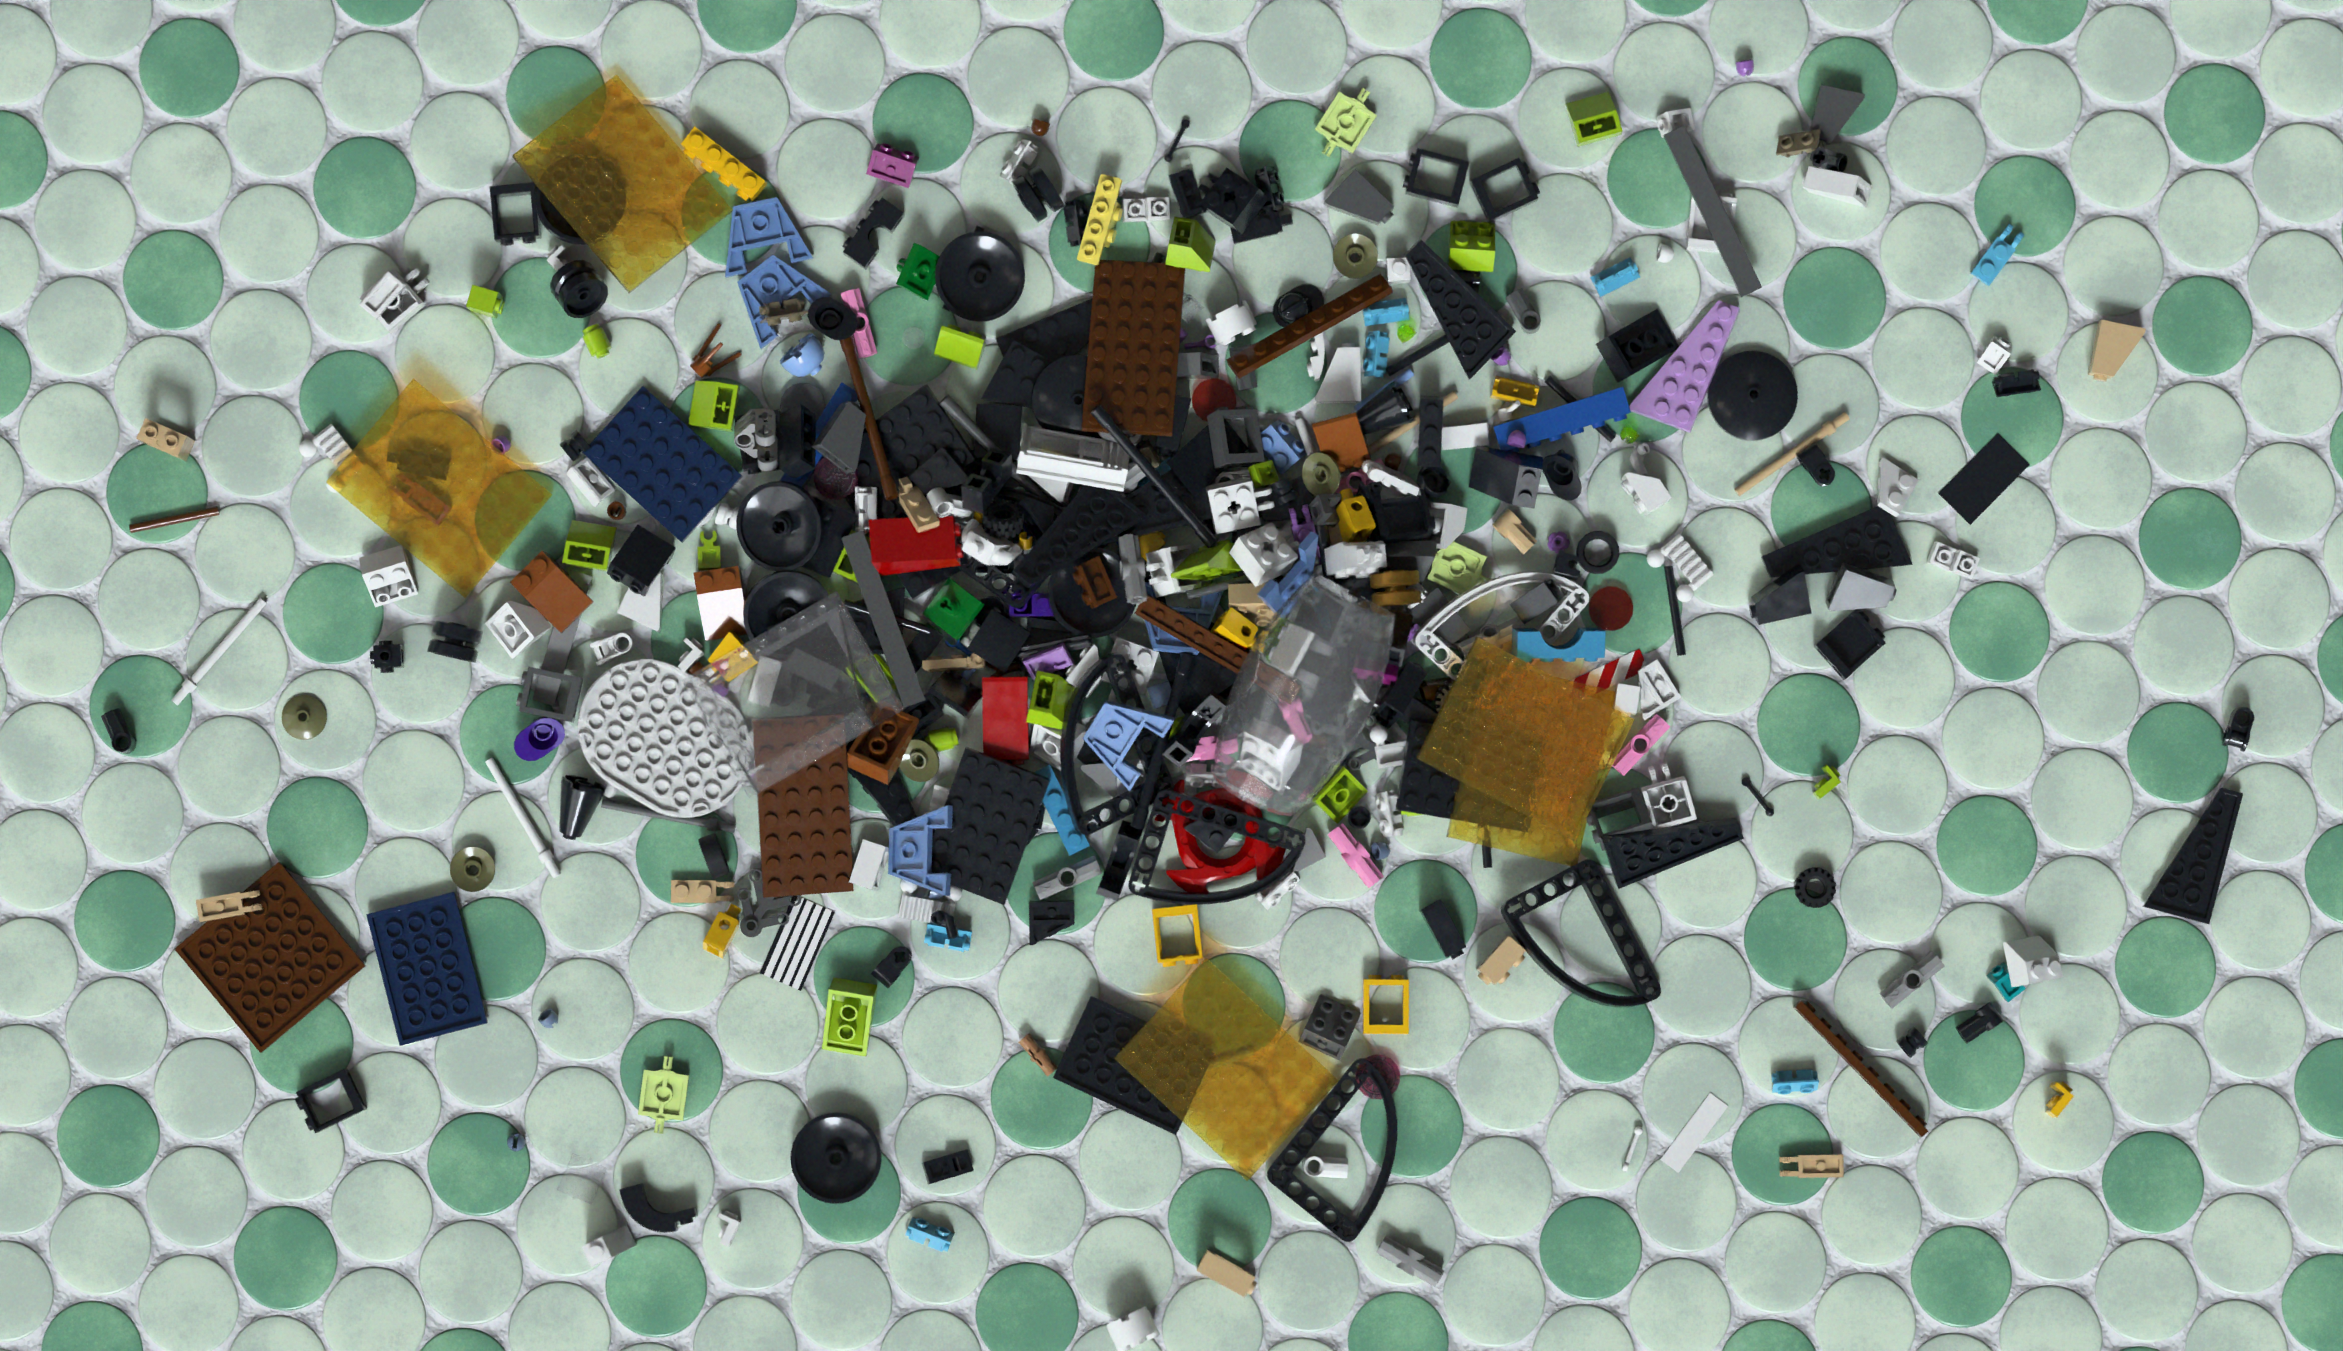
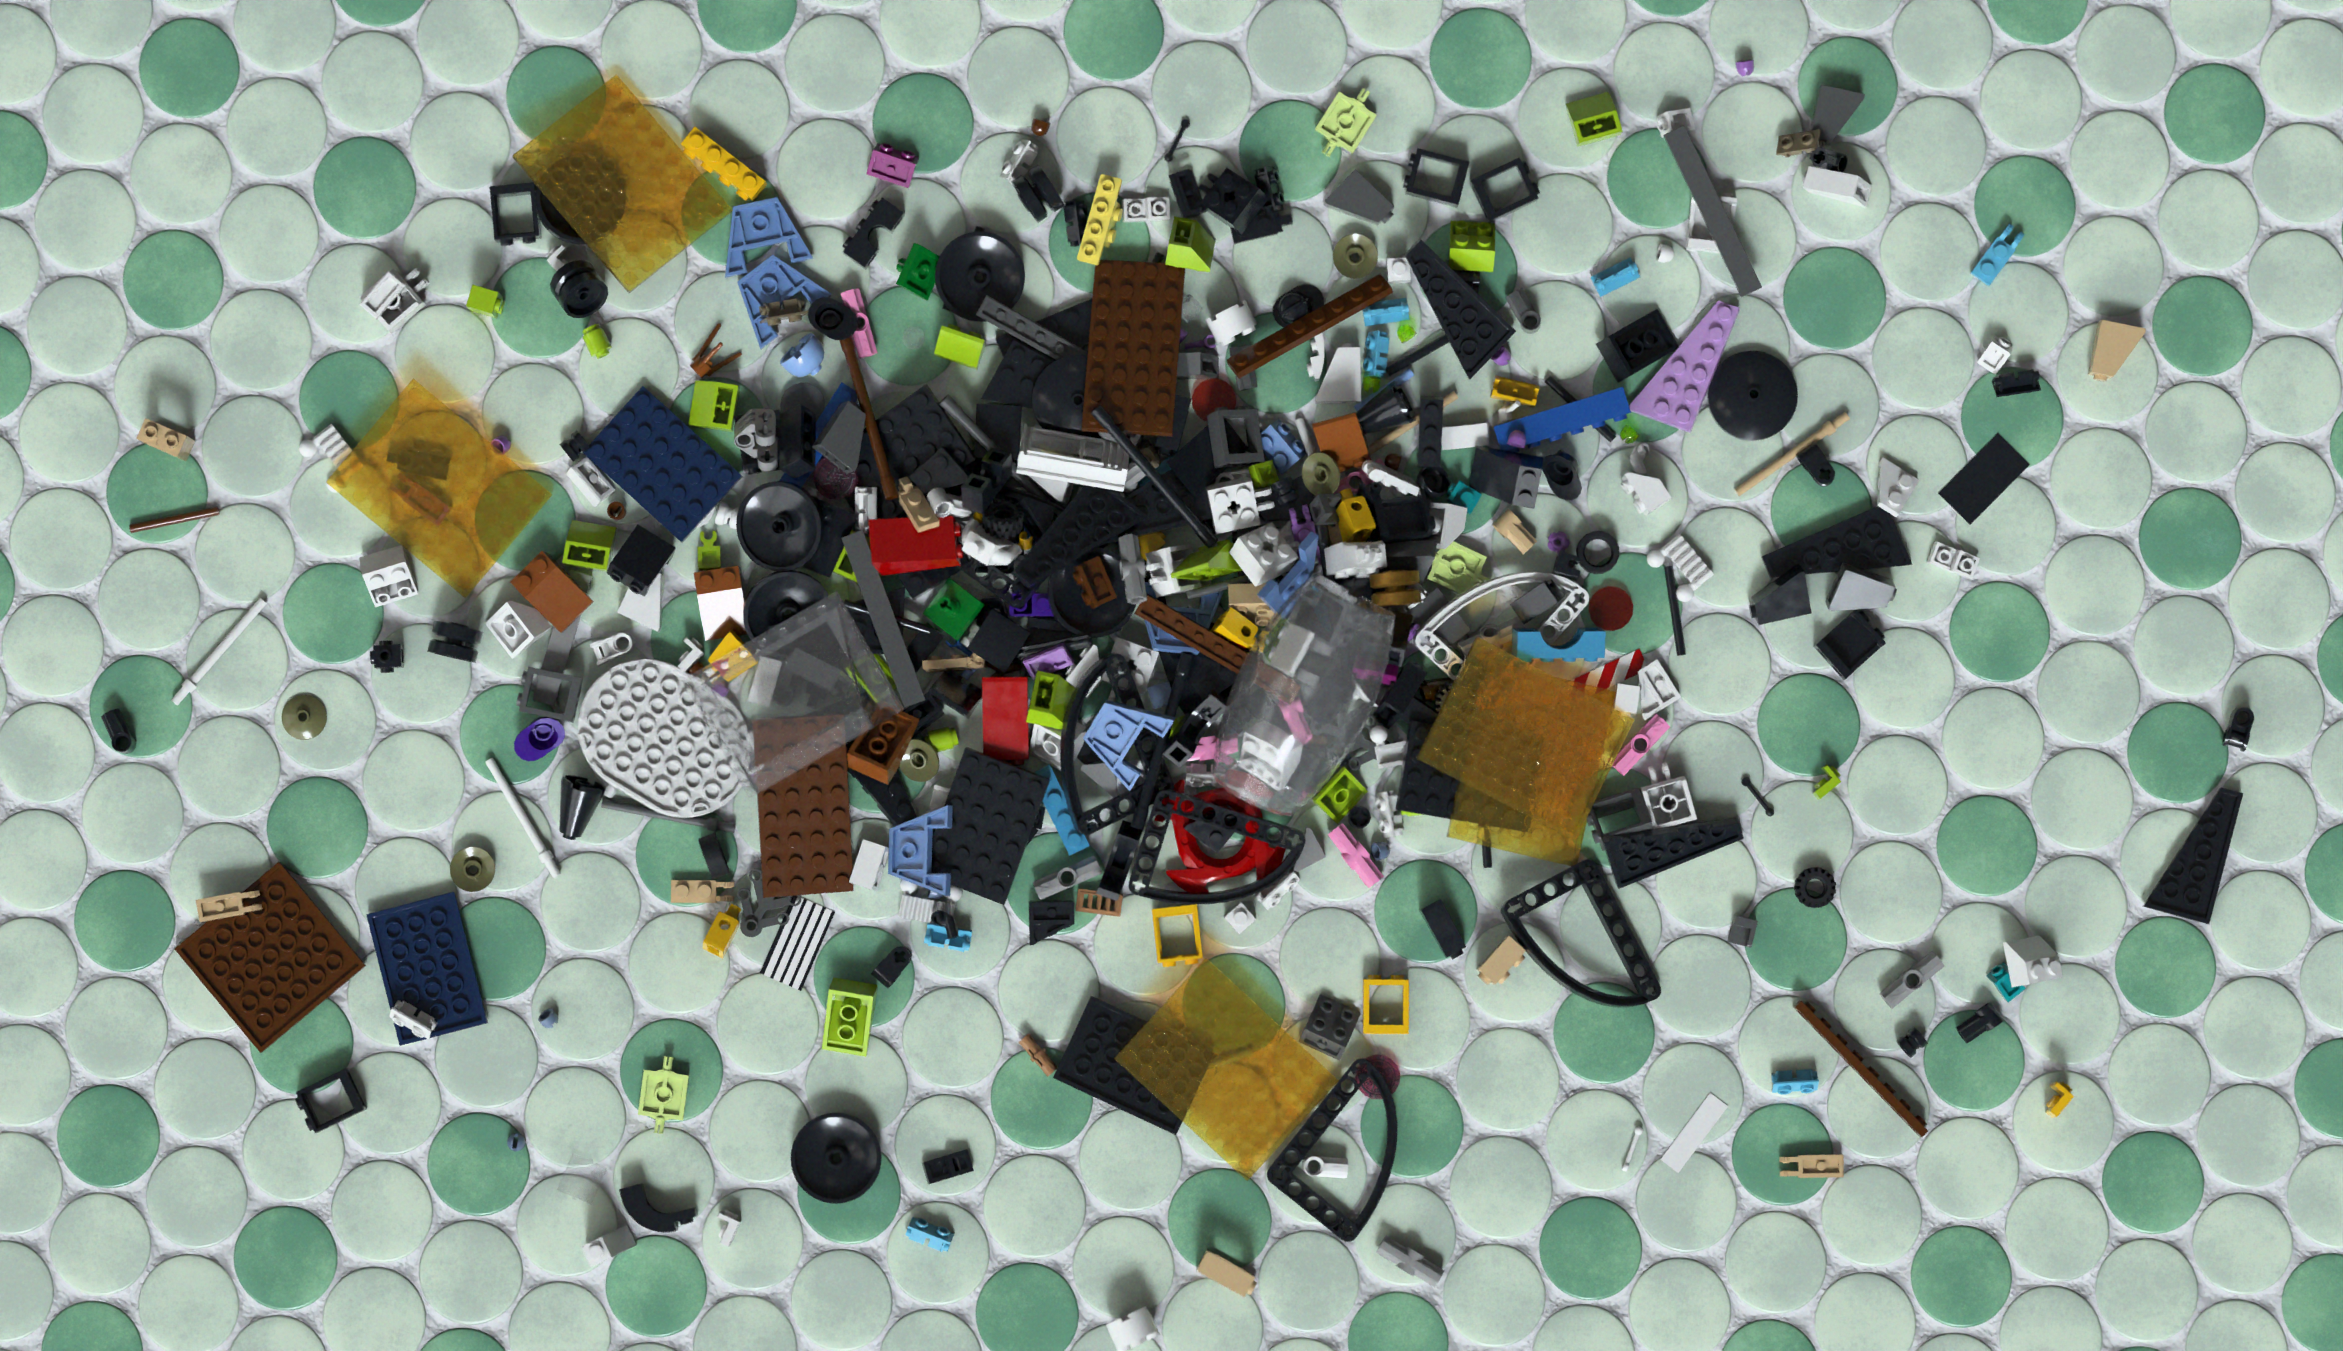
(404, 1016): none -> white hinge
(1027, 330): none -> dark grey tile
(1079, 905): none -> medium nougat slope
(1240, 918): none -> white brick
(1371, 382): none -> clear neon green hinge
(1463, 496): none -> teal bracket
(1742, 931): none -> dark grey panel

